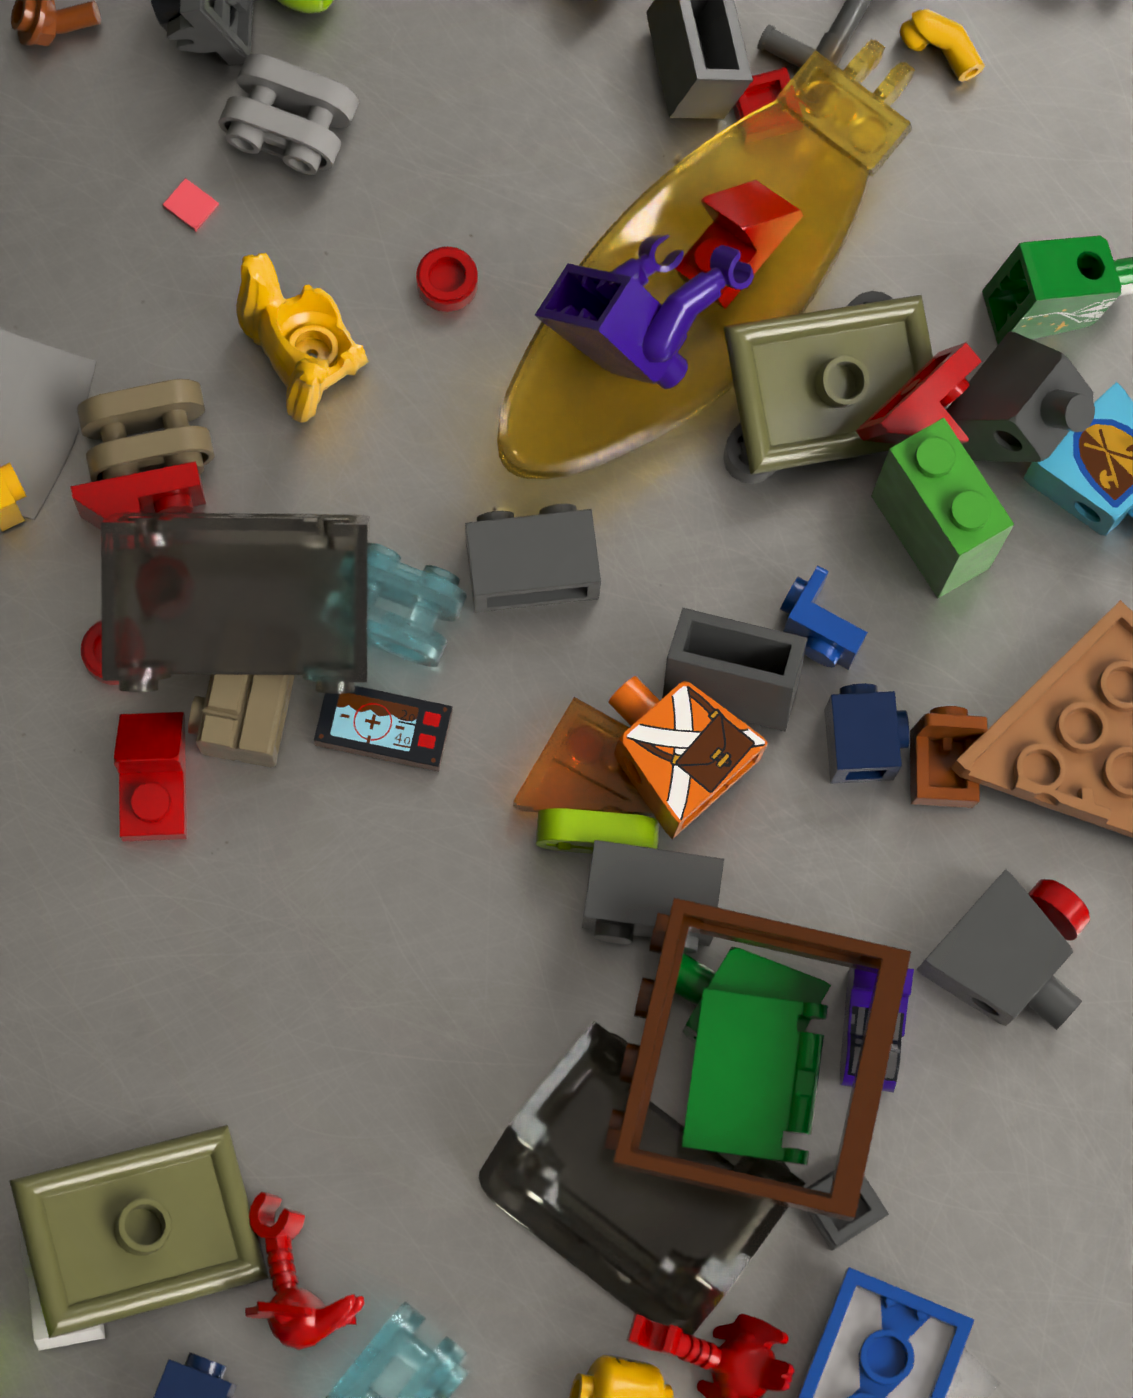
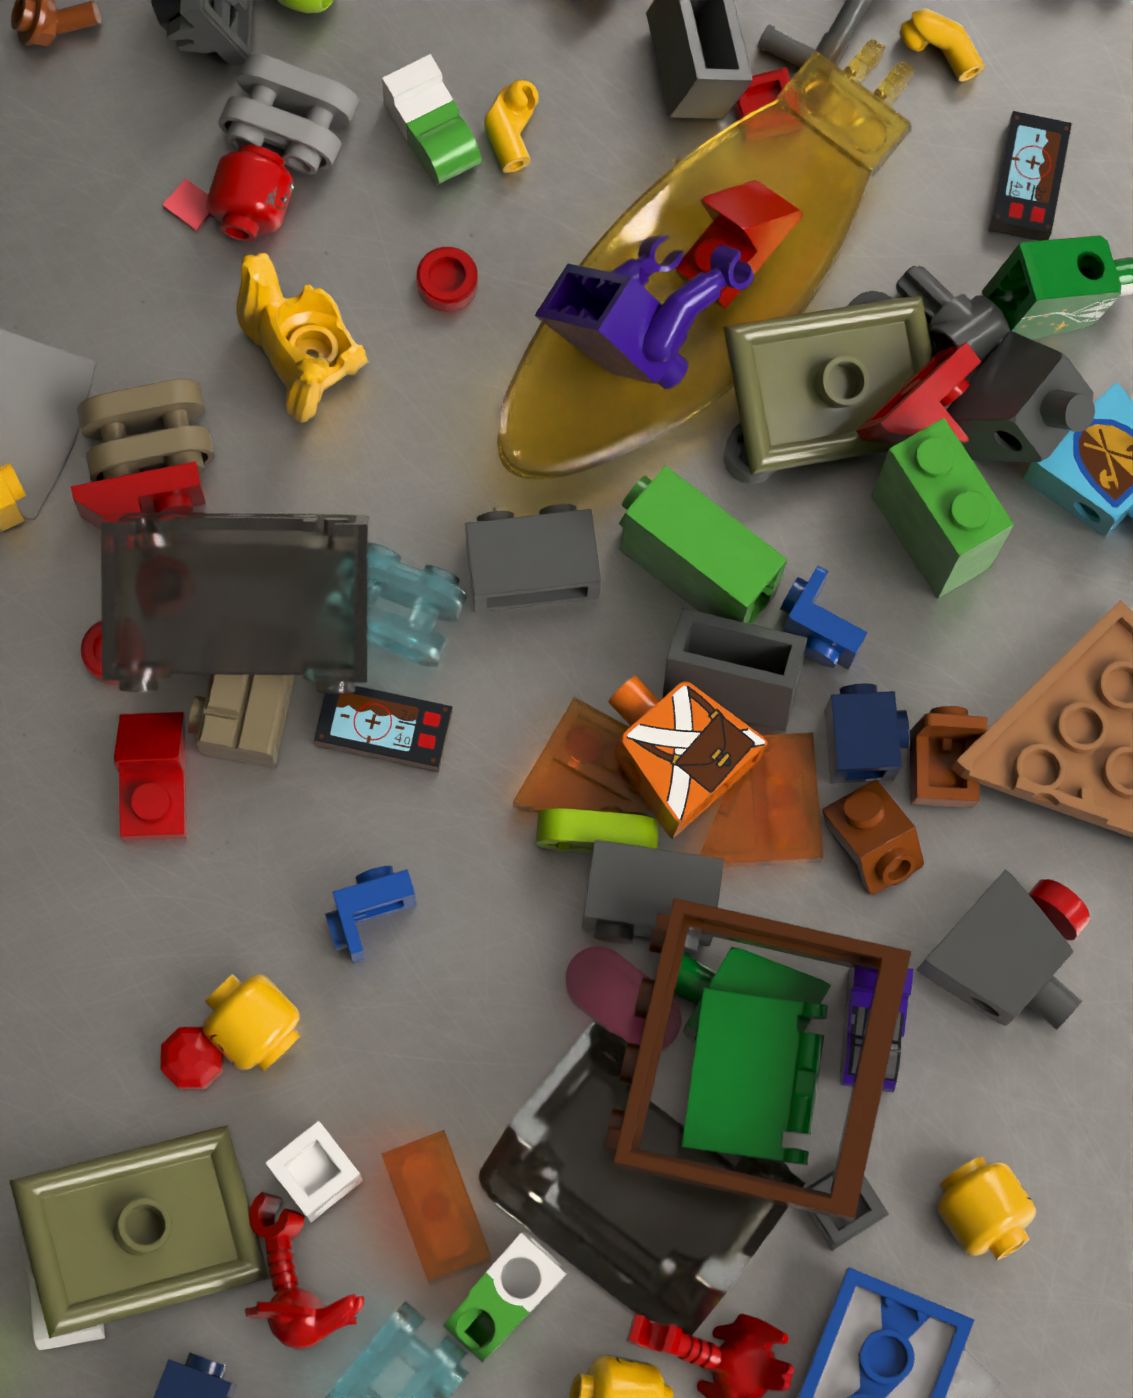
(190, 1059): none -> red tile
(250, 193): none -> red head
(251, 1022): none -> yellow head
(314, 1171): none -> white brick
(374, 895): none -> blue bracket
(430, 120): none -> leg
(436, 1207): none -> clear orange brick
(505, 1296): none -> leg
(507, 120): none -> yellow arm
(608, 990): none -> clear pink tile
(698, 548): none -> bright green brick
(771, 809): none -> clear orange wing
(875, 836): none -> dark orange bracket
(955, 318): none -> dark grey axle
(986, 1208): none -> yellow head
(1030, 176): none -> tile

